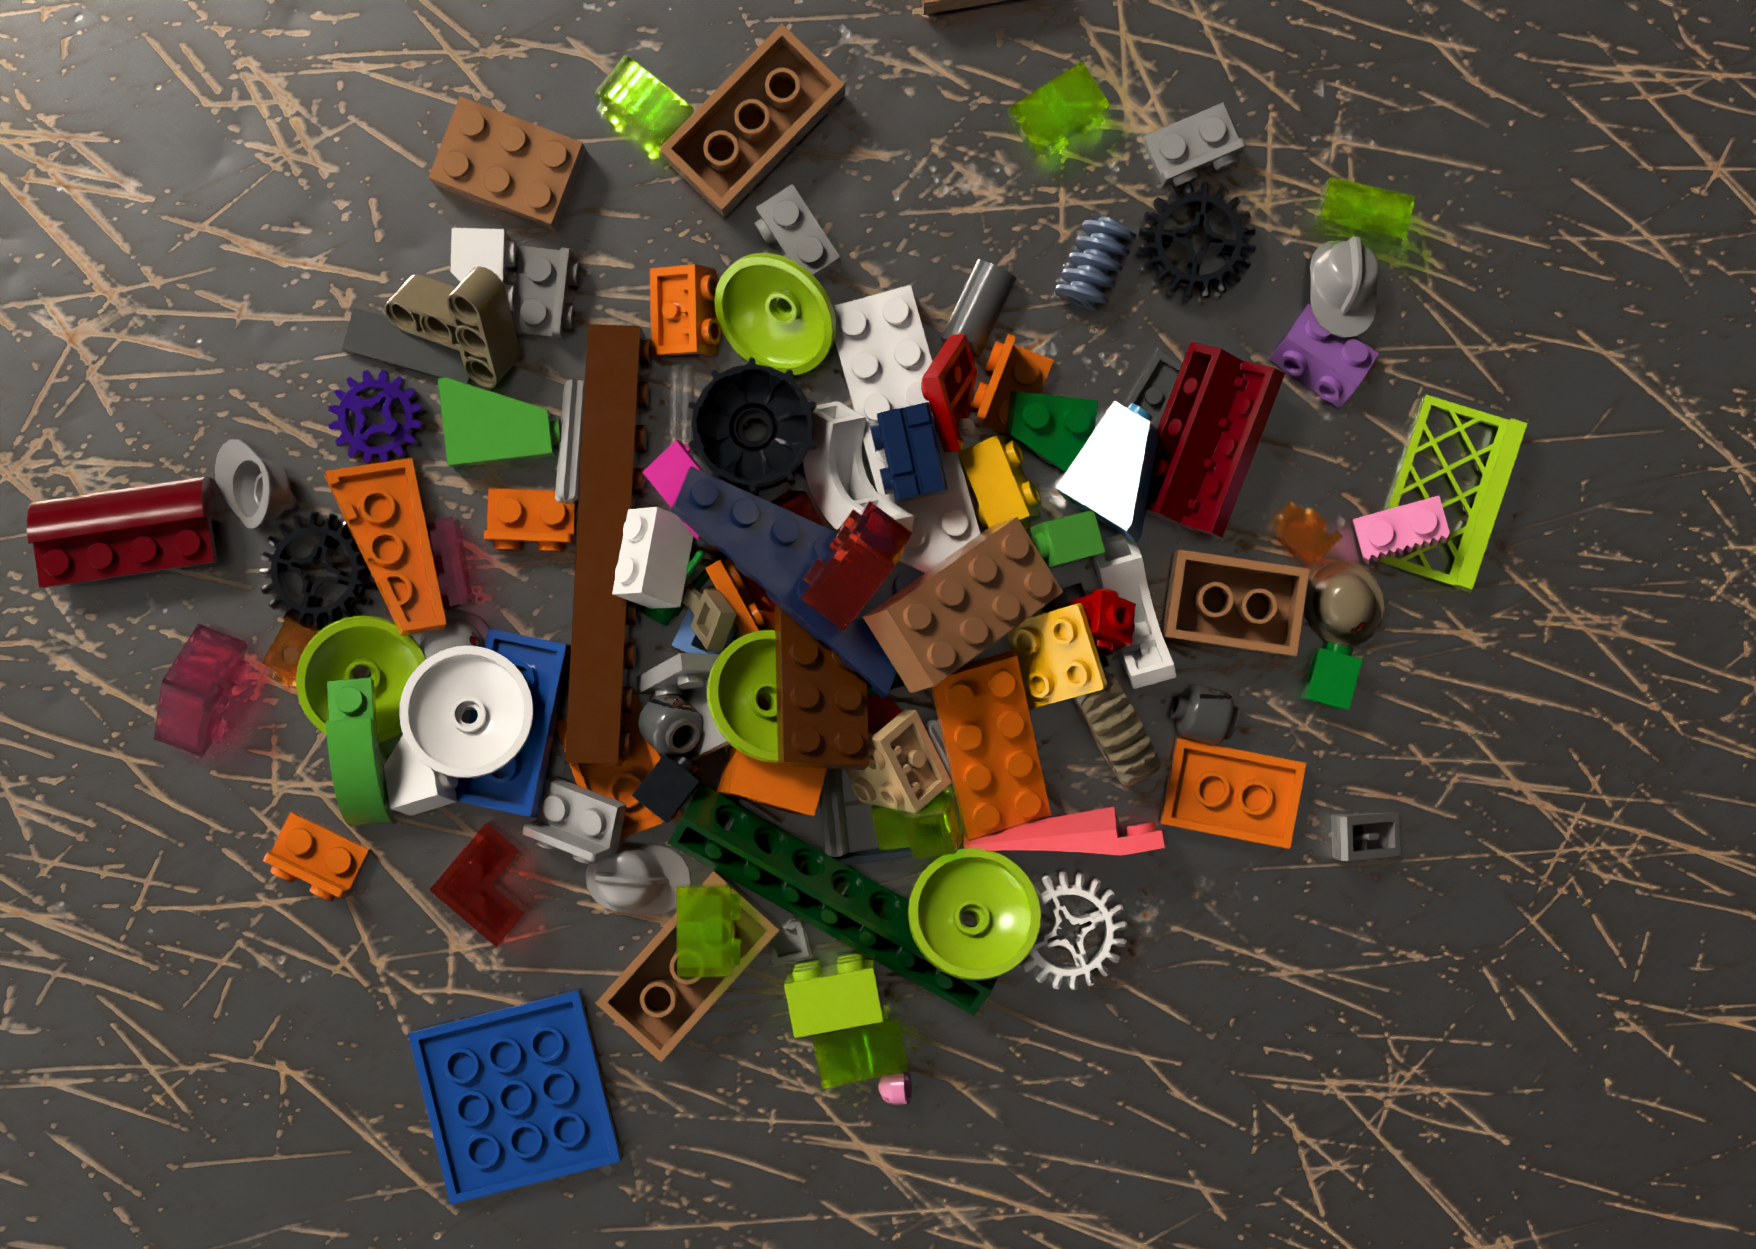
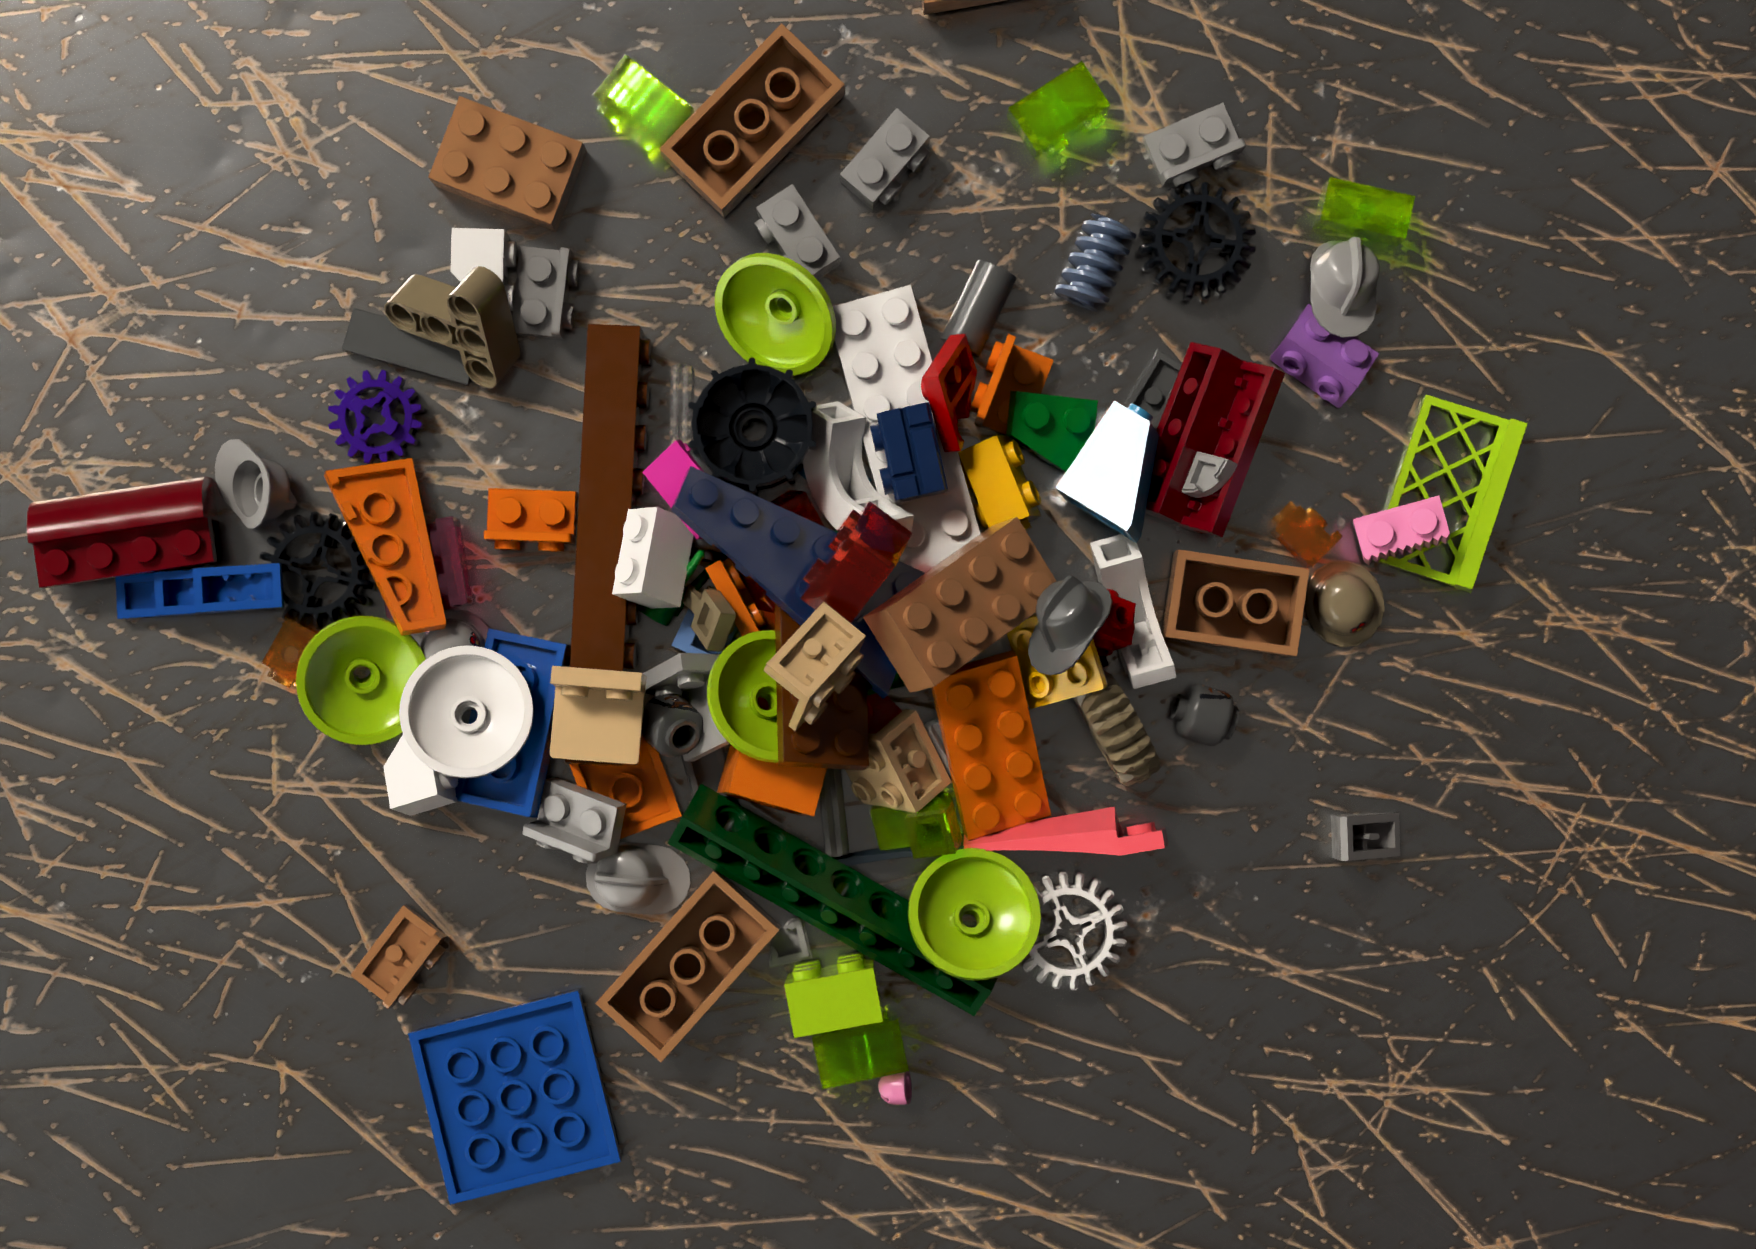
(199, 690): clear pink brick -> none
(200, 591): none -> blue slope
(317, 857): orange bracket -> none
(355, 753): bright green arch -> none
(399, 956): none -> medium nougat bracket
(473, 887): clear red brick -> none
(493, 427): bright green slope -> none
(571, 440): light grey axle -> none
(597, 715): none -> tan bracket
(668, 786): black brick -> none
(683, 311): orange bracket -> none
(706, 930): clear neon green brick -> none
(817, 662): none -> tan bracket
(885, 159): none -> light grey brick
(1068, 539): bright green slope -> none
(1068, 620): none -> dark grey piece
(1207, 475): none -> light grey tile
(1233, 793): orange plate -> none
(1332, 676): green brick -> none

